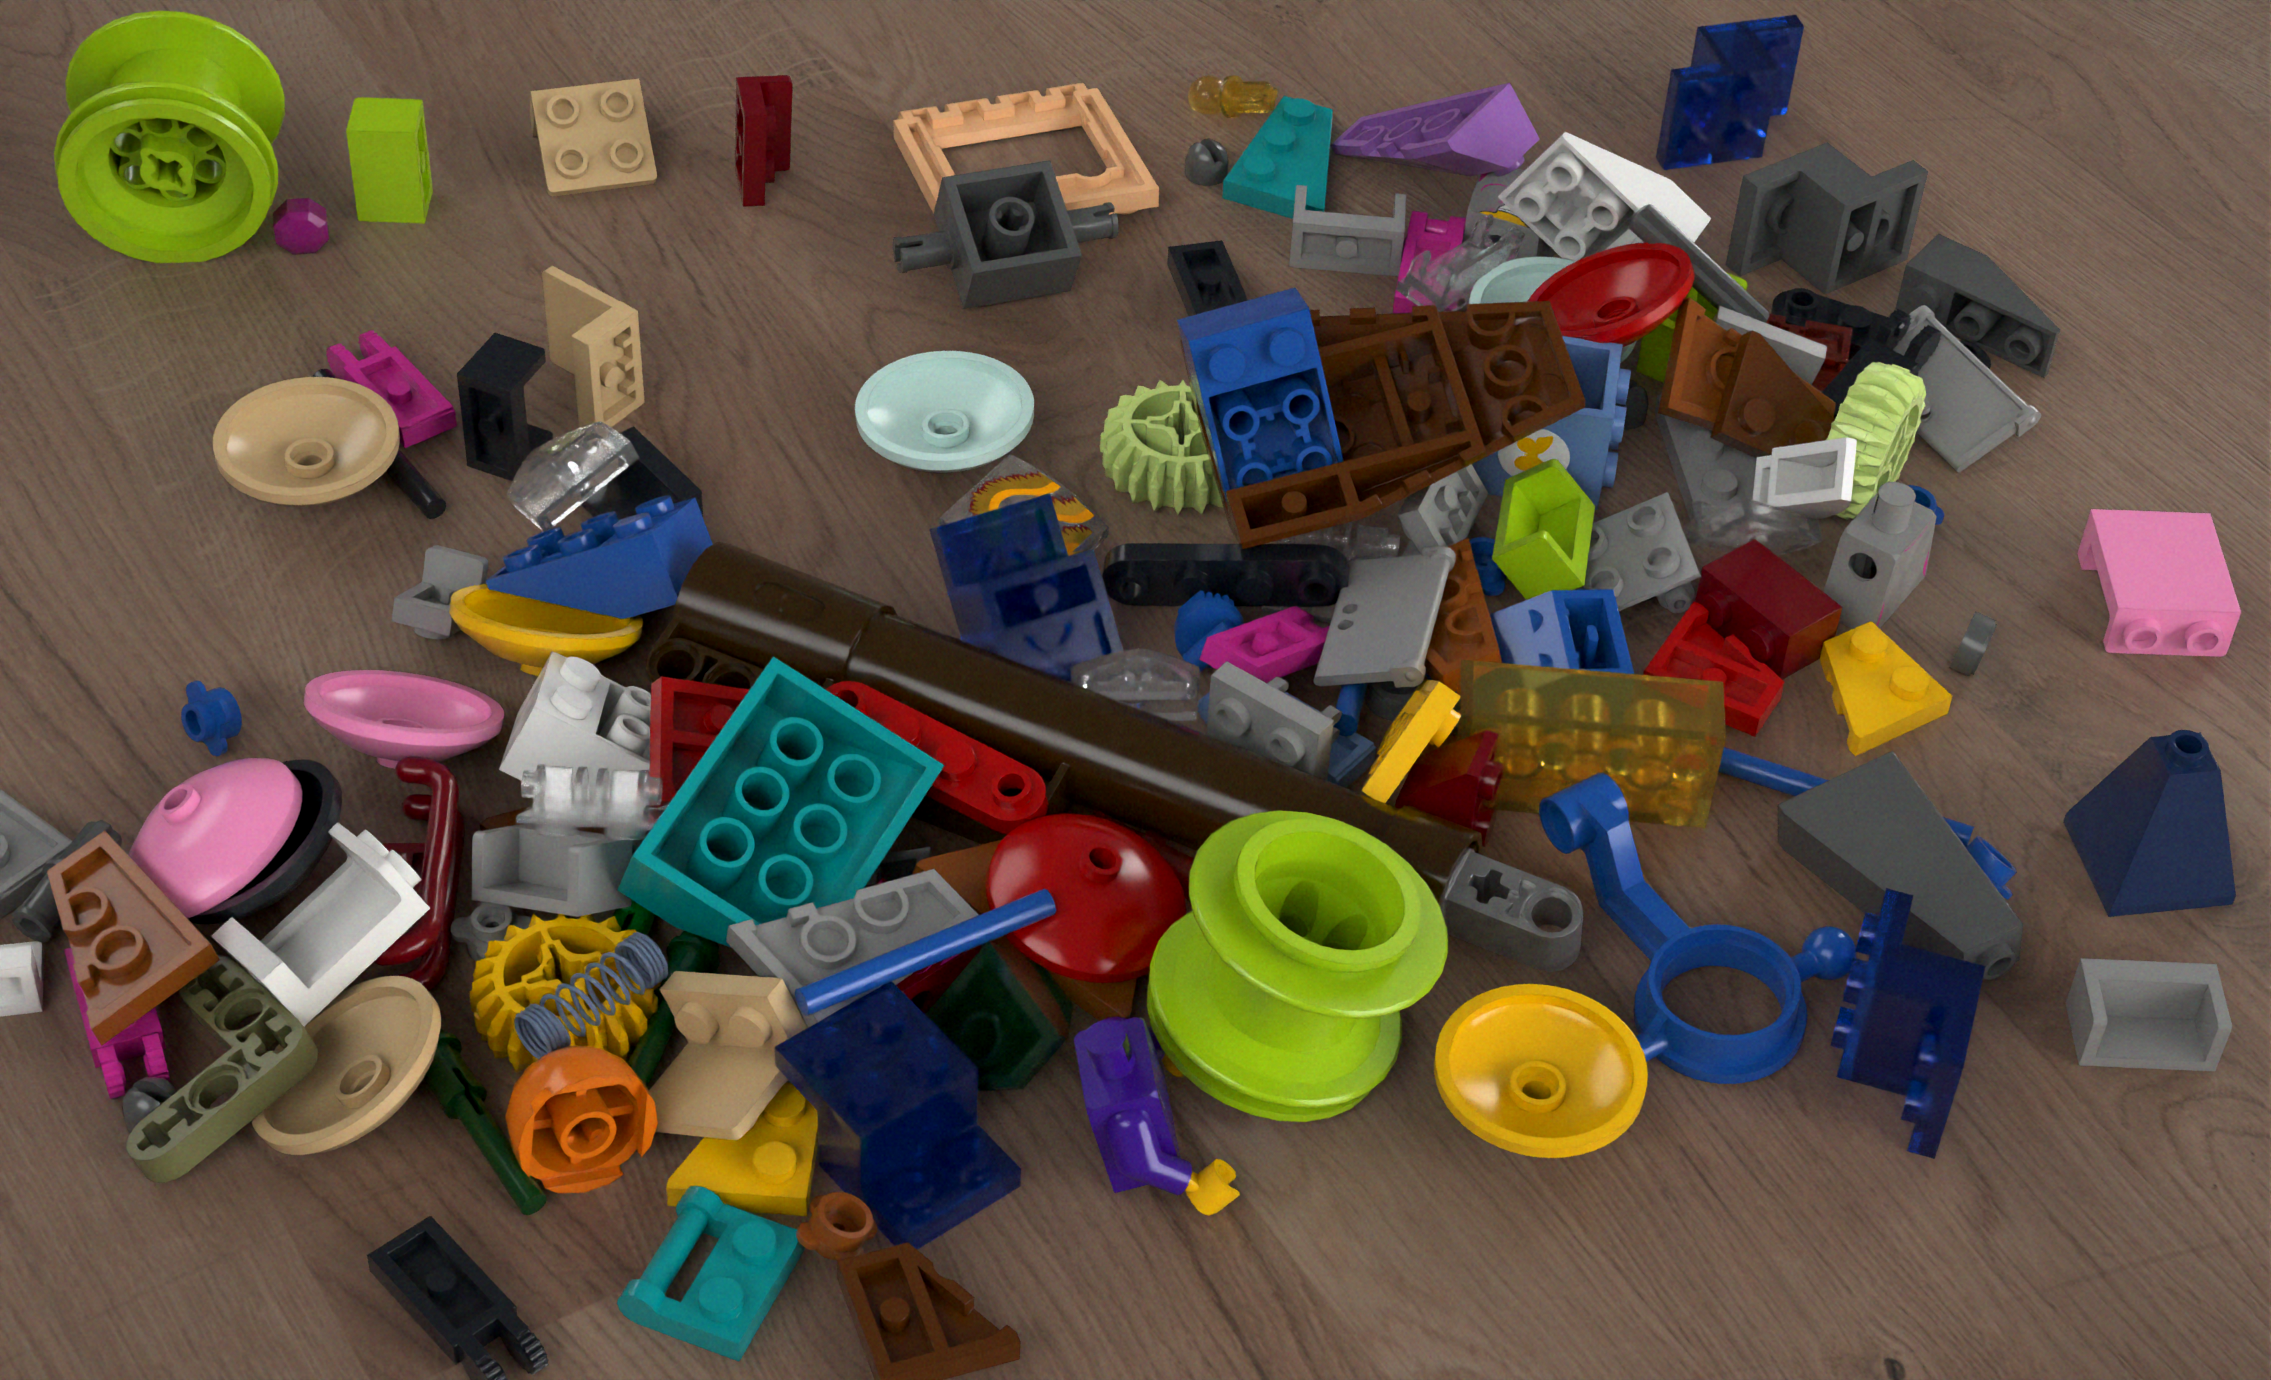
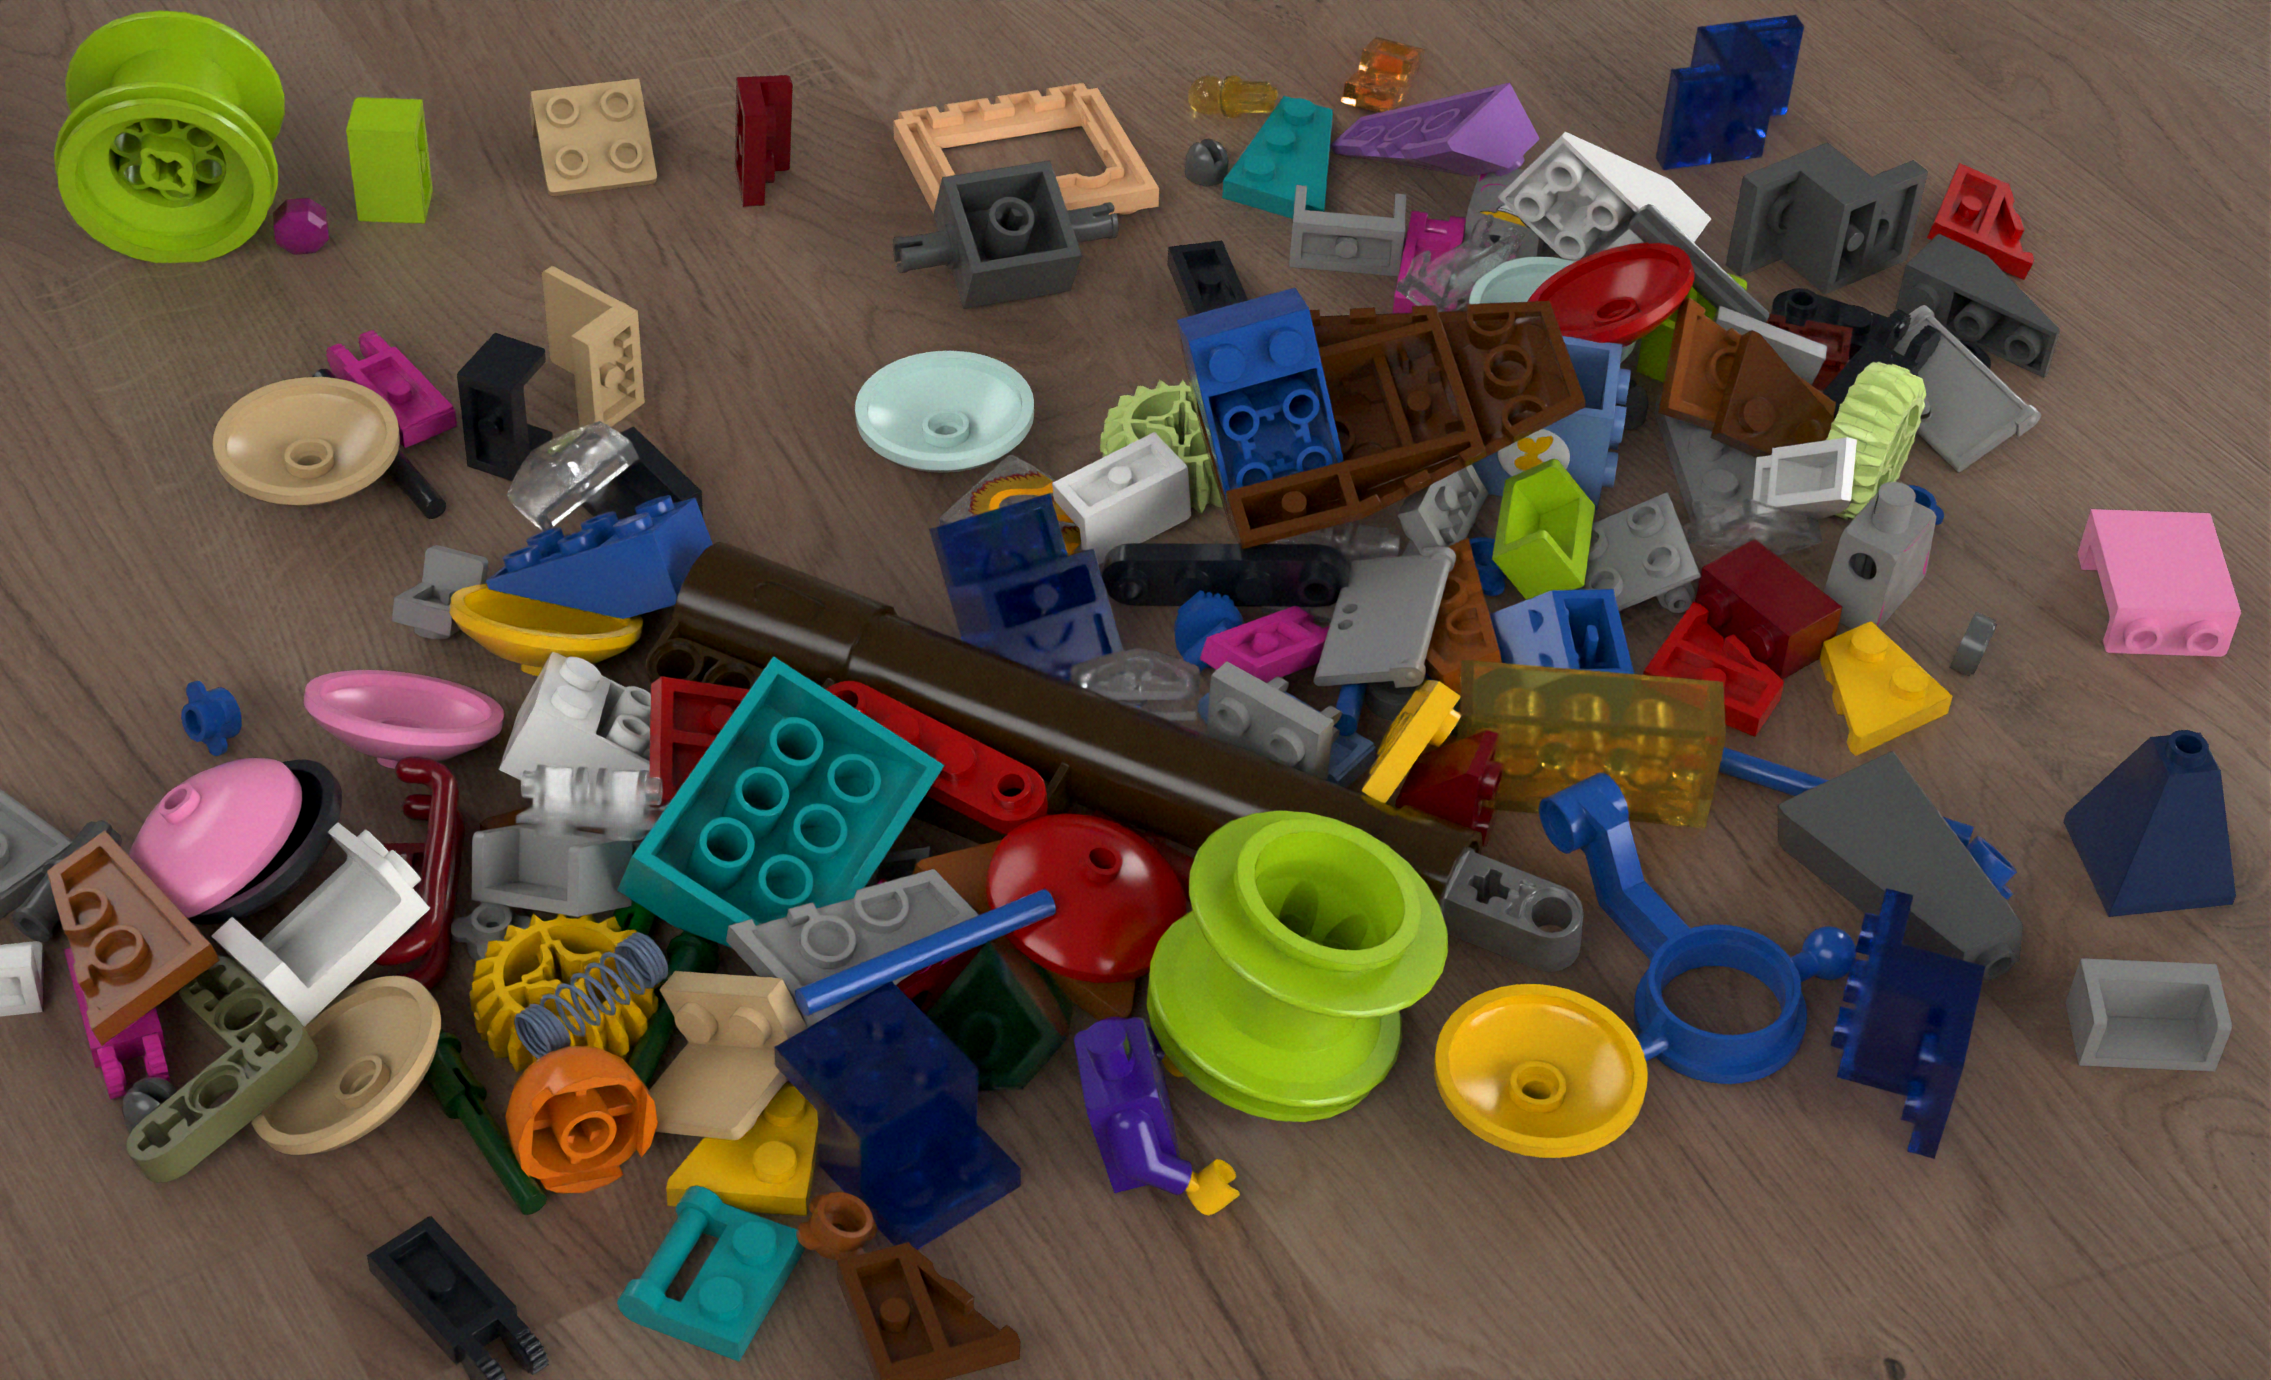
(1126, 495): none -> white panel
(1383, 75): none -> clear orange slope
(1982, 217): none -> red wing

